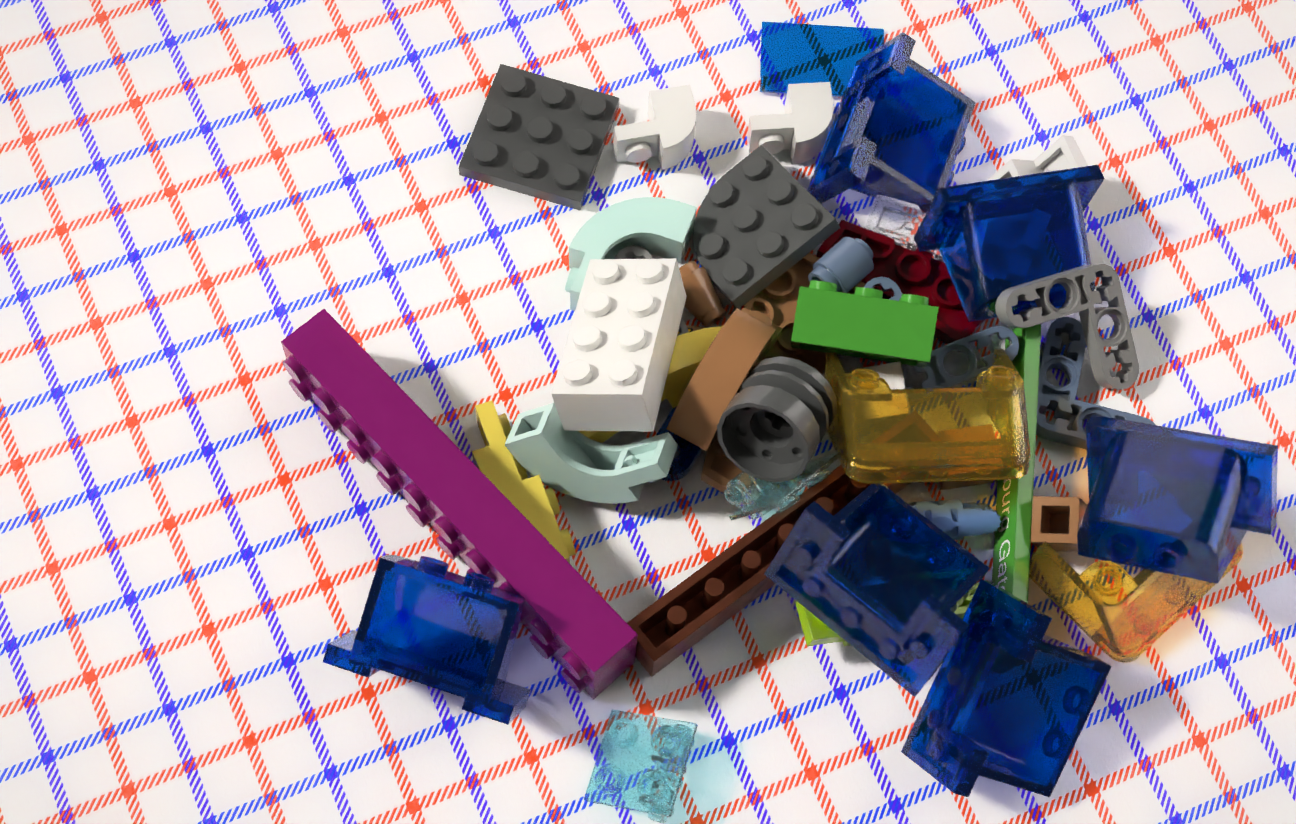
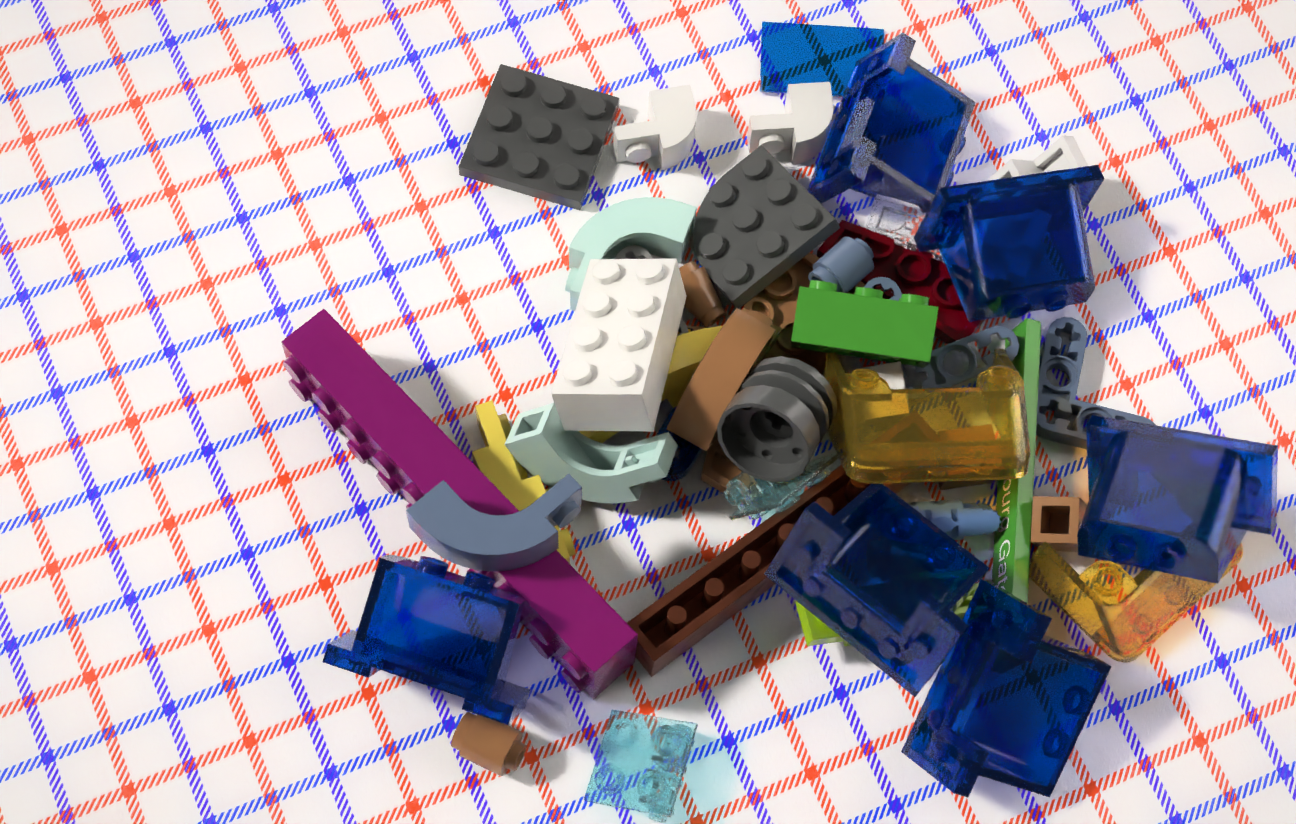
(489, 743): none -> medium nougat brick
(493, 541): none -> sand blue arch
(1082, 300): light grey beam -> none

